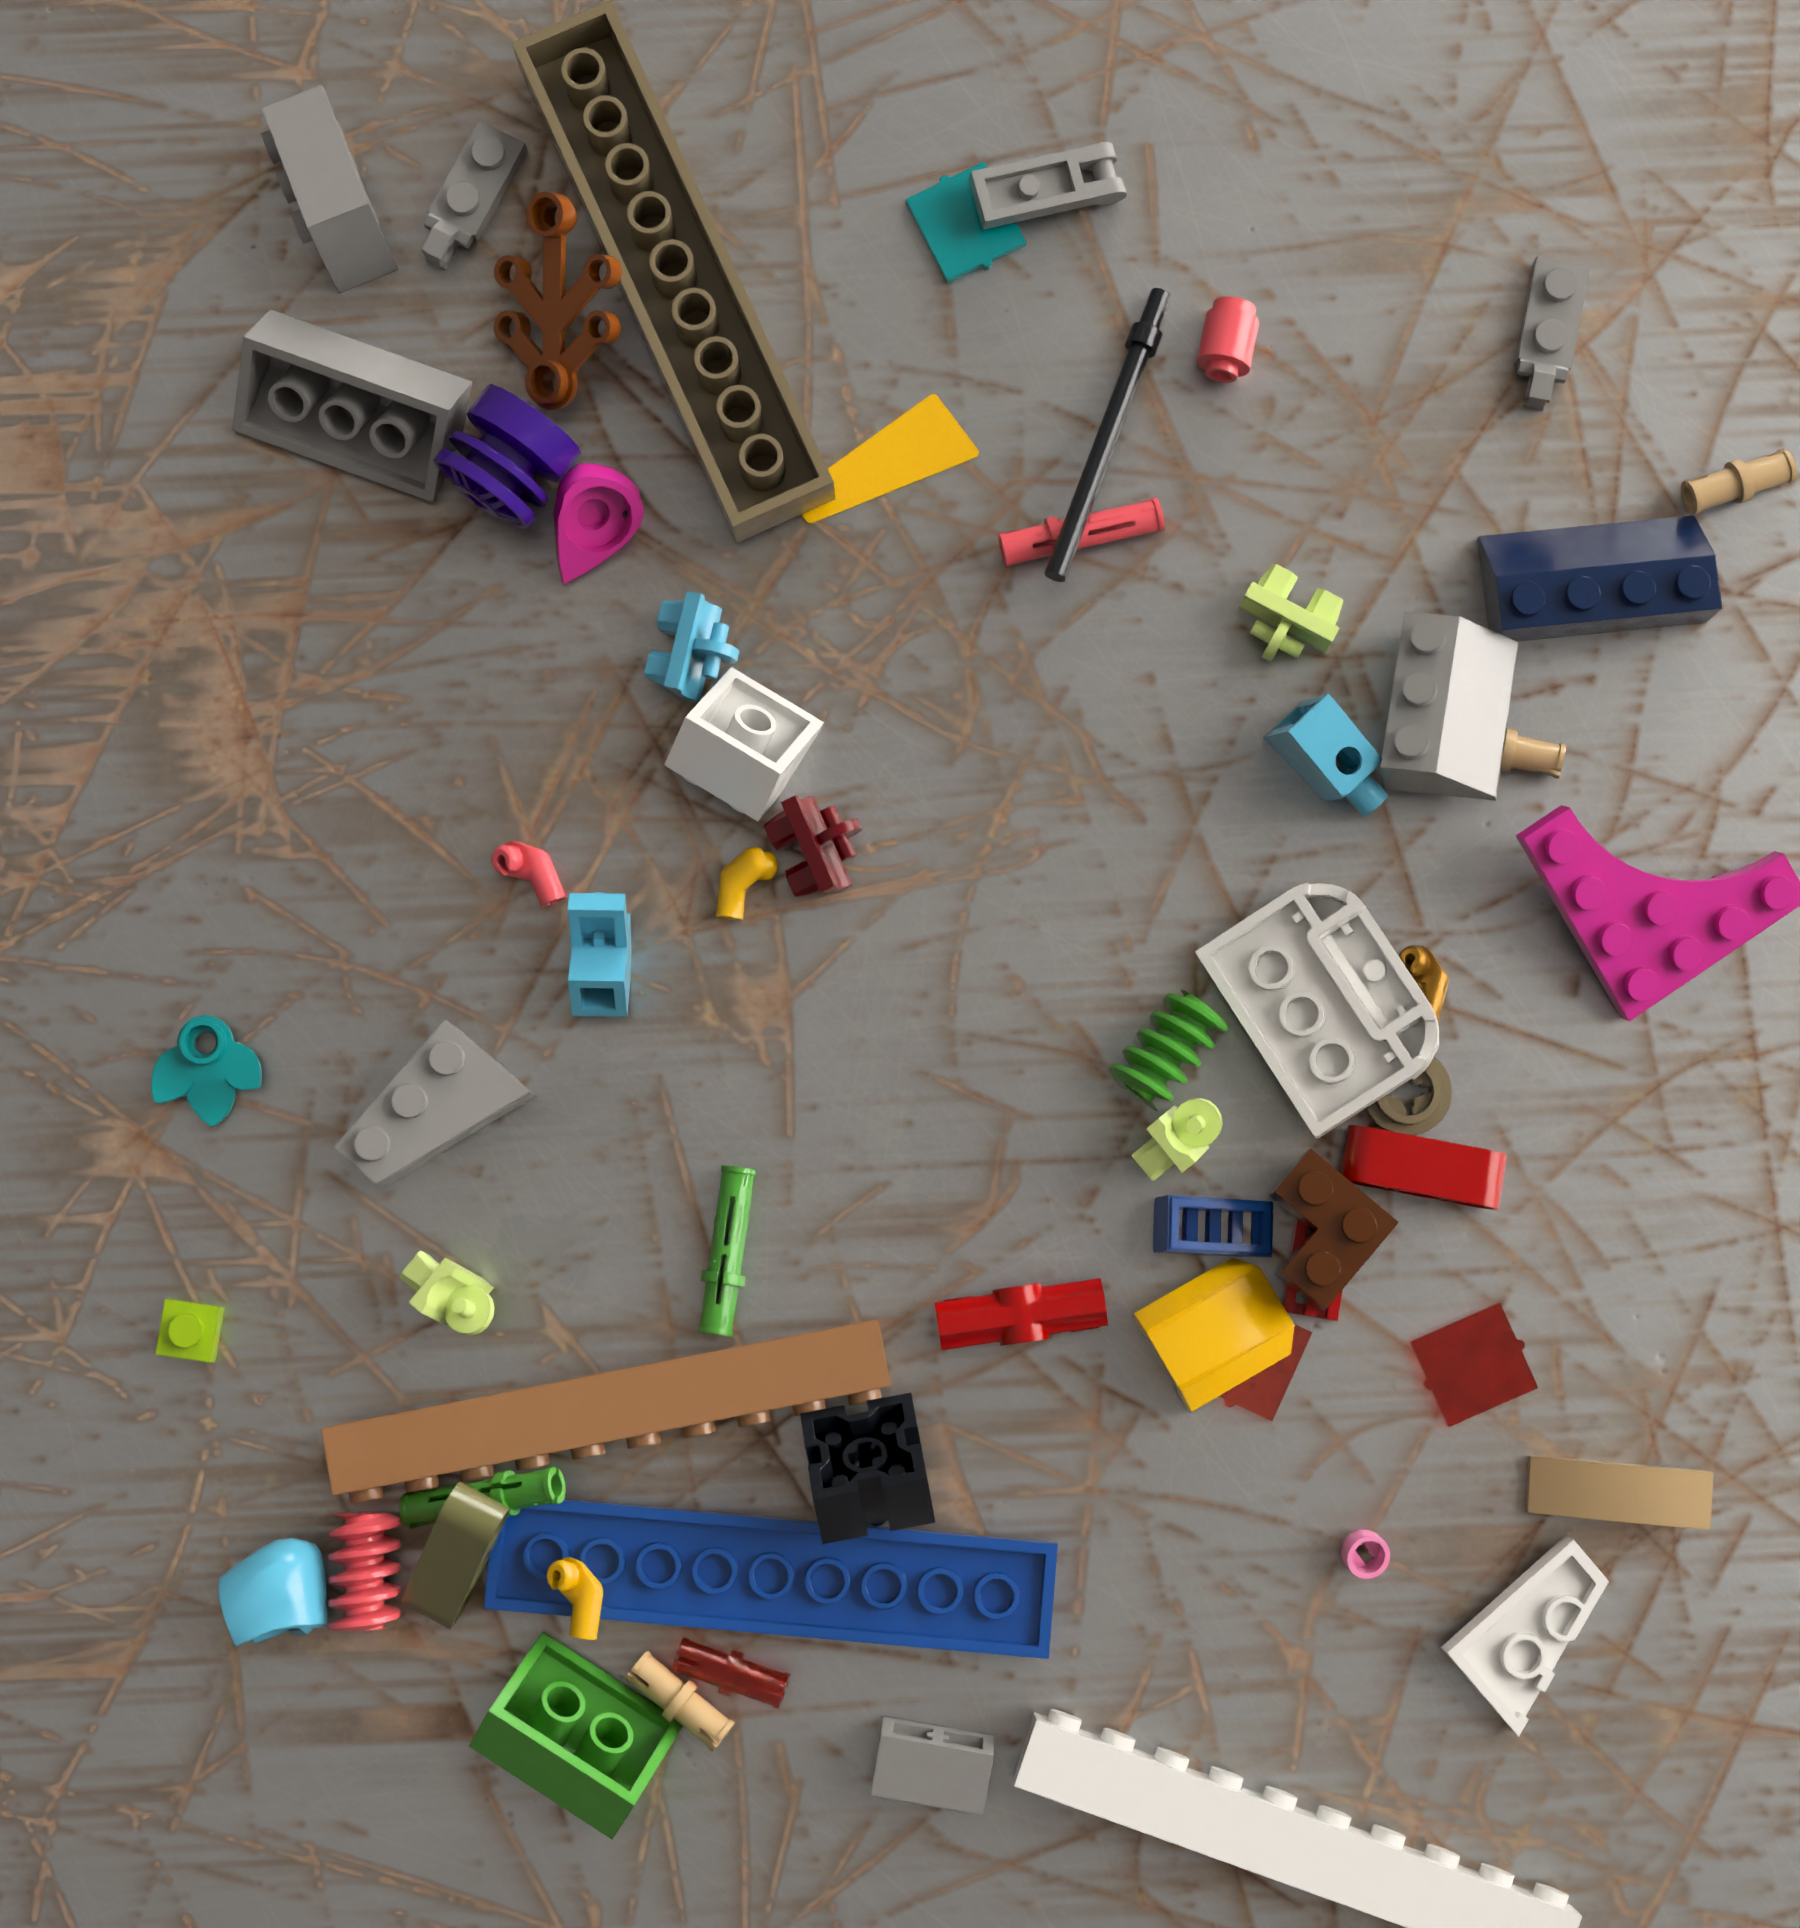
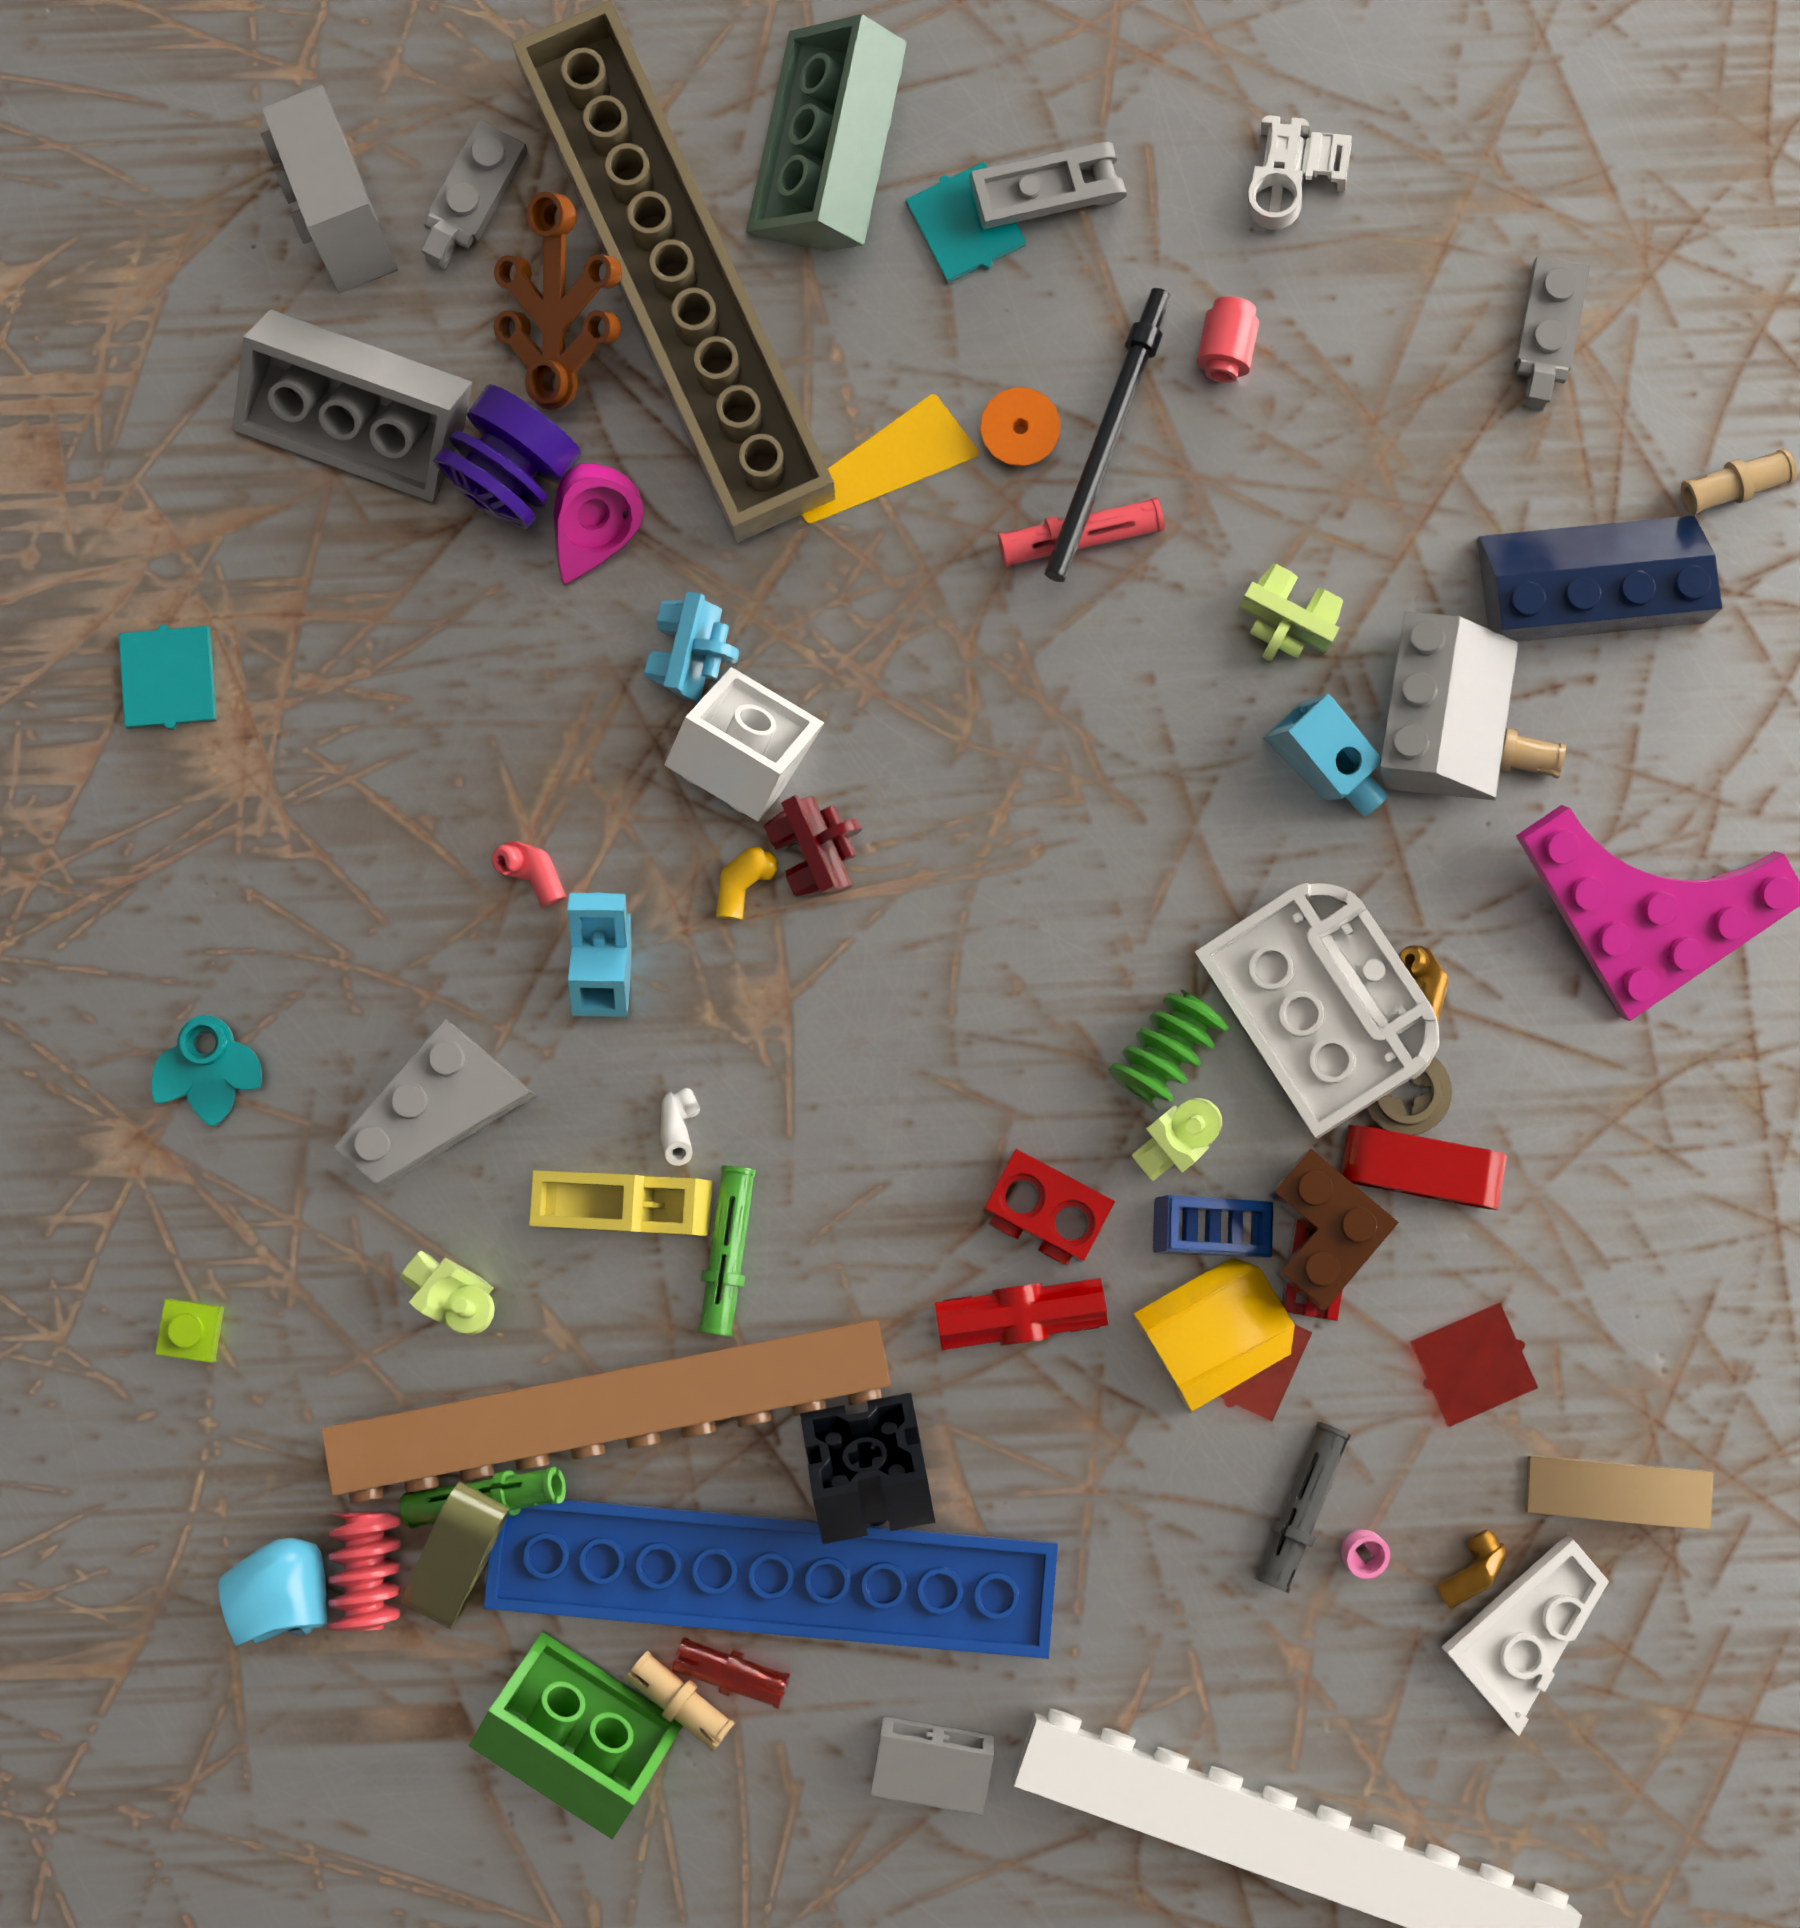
(167, 677): none -> teal piece
(582, 1591): yellow arm -> none
(621, 1203): none -> light yellow slope
(673, 1128): none -> white arm
(827, 134): none -> sand green slope
(1020, 426): none -> orange piece
(1053, 1193): none -> red brick
(1300, 158): none -> white piece
(1303, 1507): none -> dark grey pin
(1480, 1574): none -> pearl gold arm

